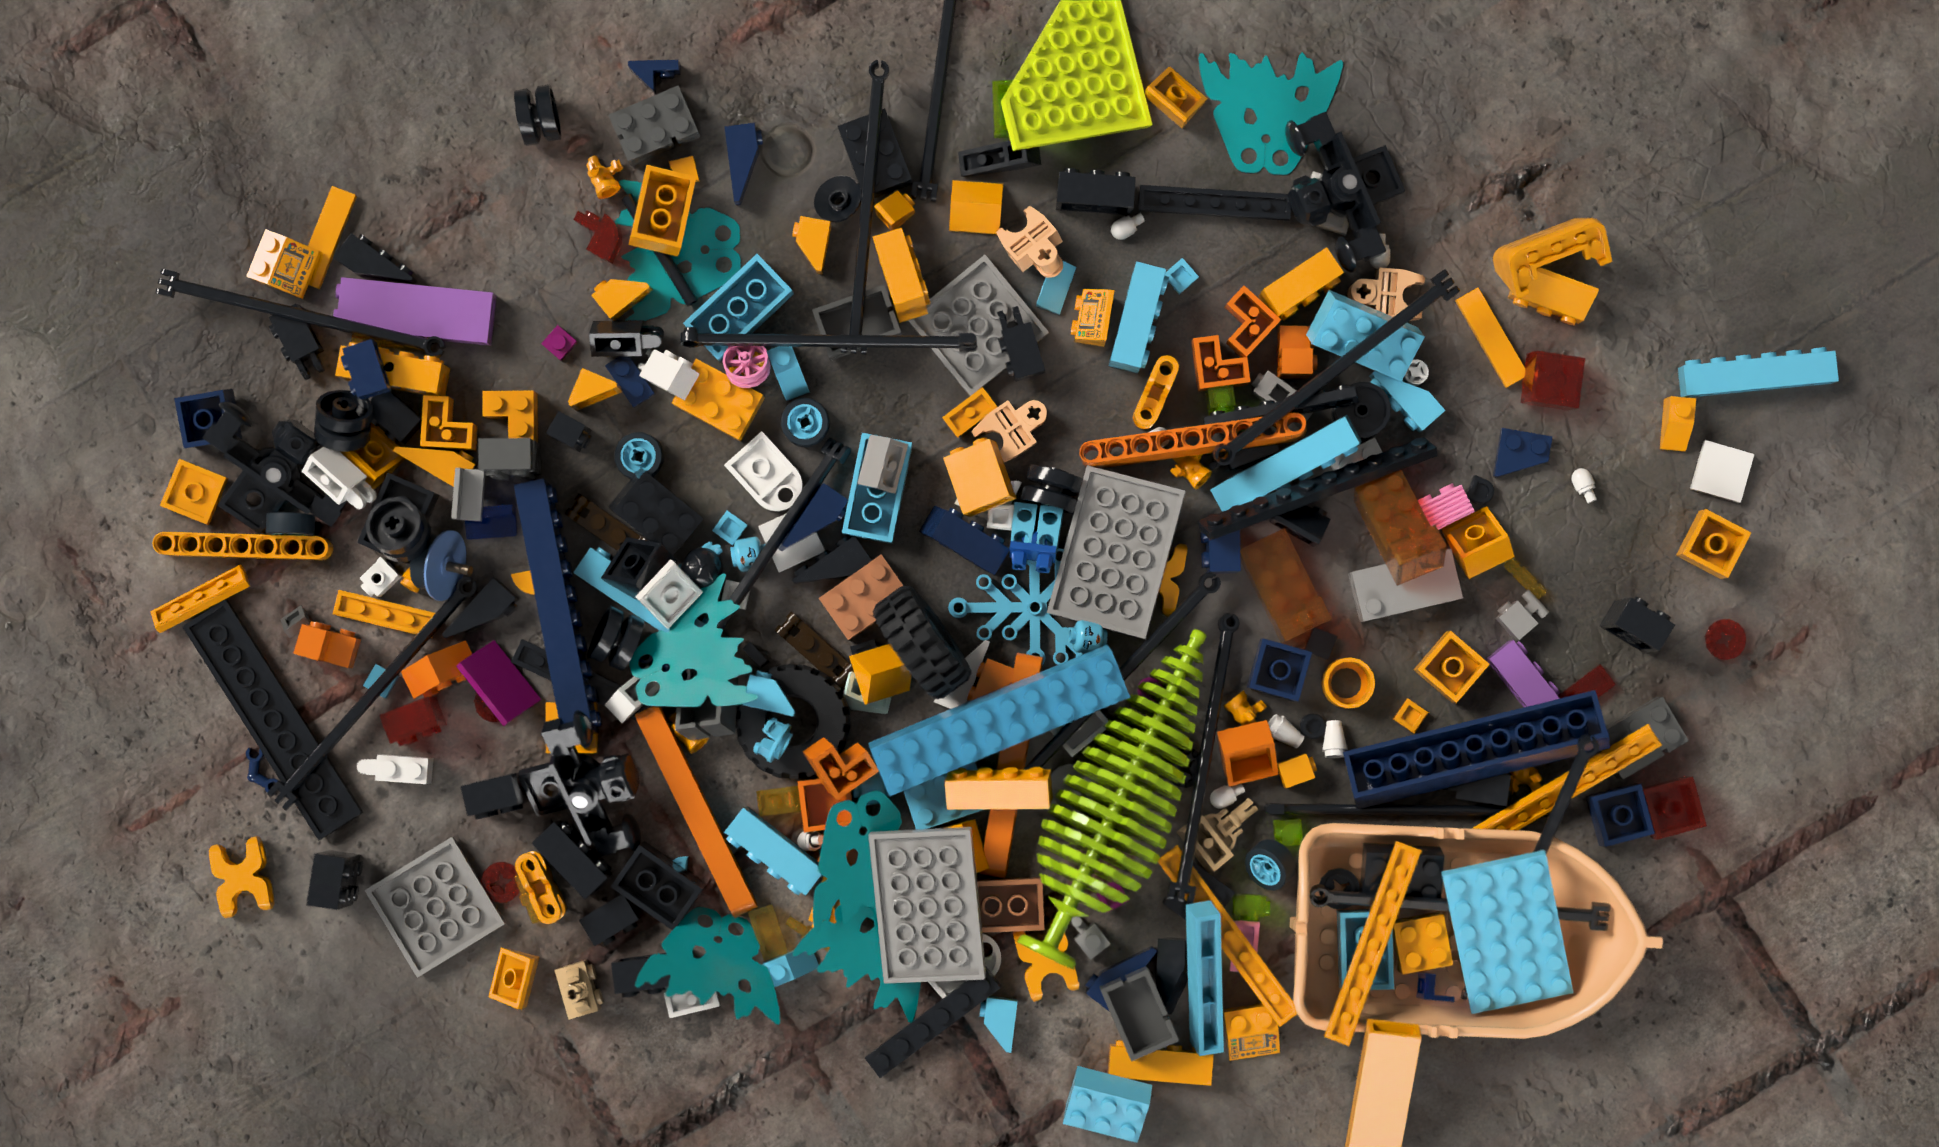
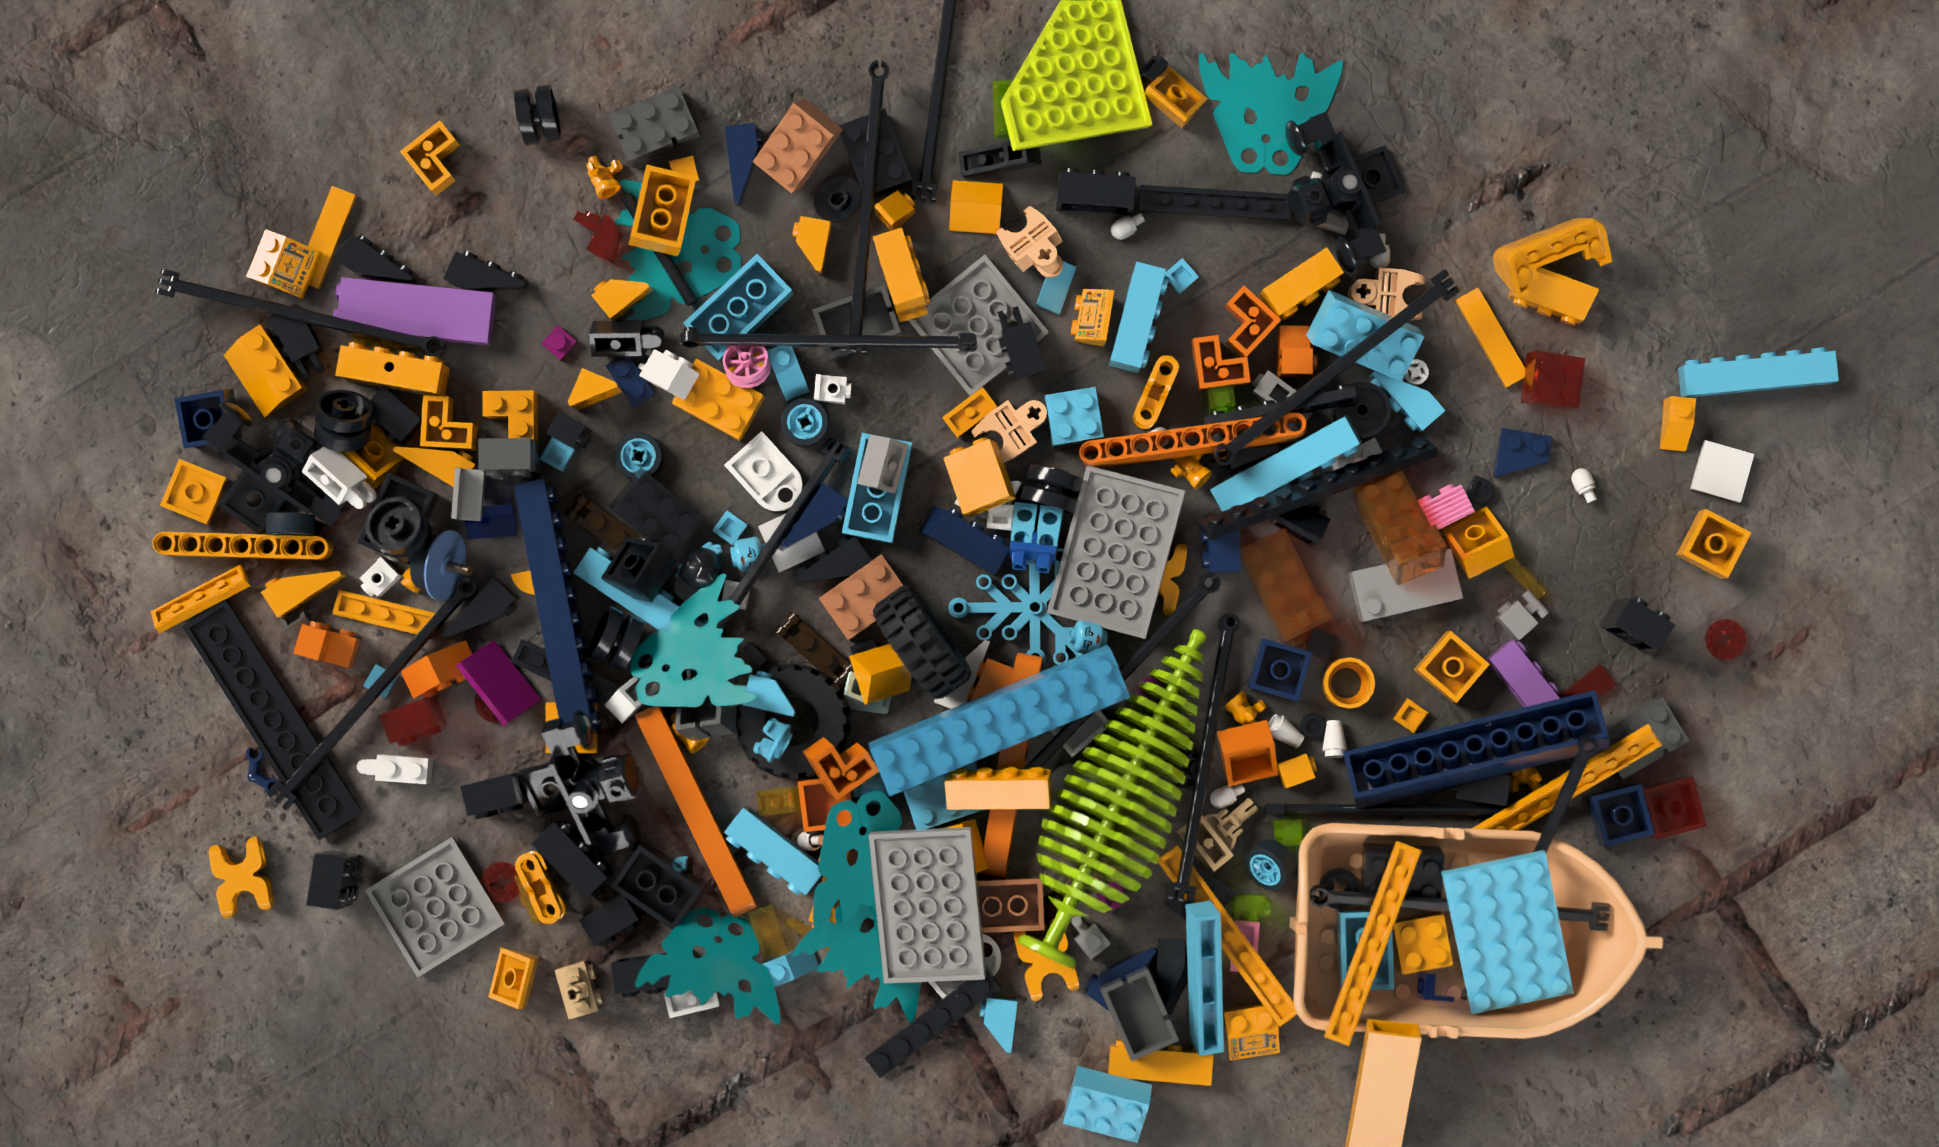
(264, 371): none -> light orange slope
(291, 592): none -> light orange slope
(366, 369): dark blue brick -> none
(426, 155): none -> light orange brick
(476, 276): none -> black slope
(557, 454): none -> medium azure tile
(648, 69): dark blue slope -> none
(669, 594): white tile -> none
(797, 145): none -> nougat brick
(823, 395): none -> white brick
(1073, 417): none -> medium azure brick
(1153, 68): none -> black tile

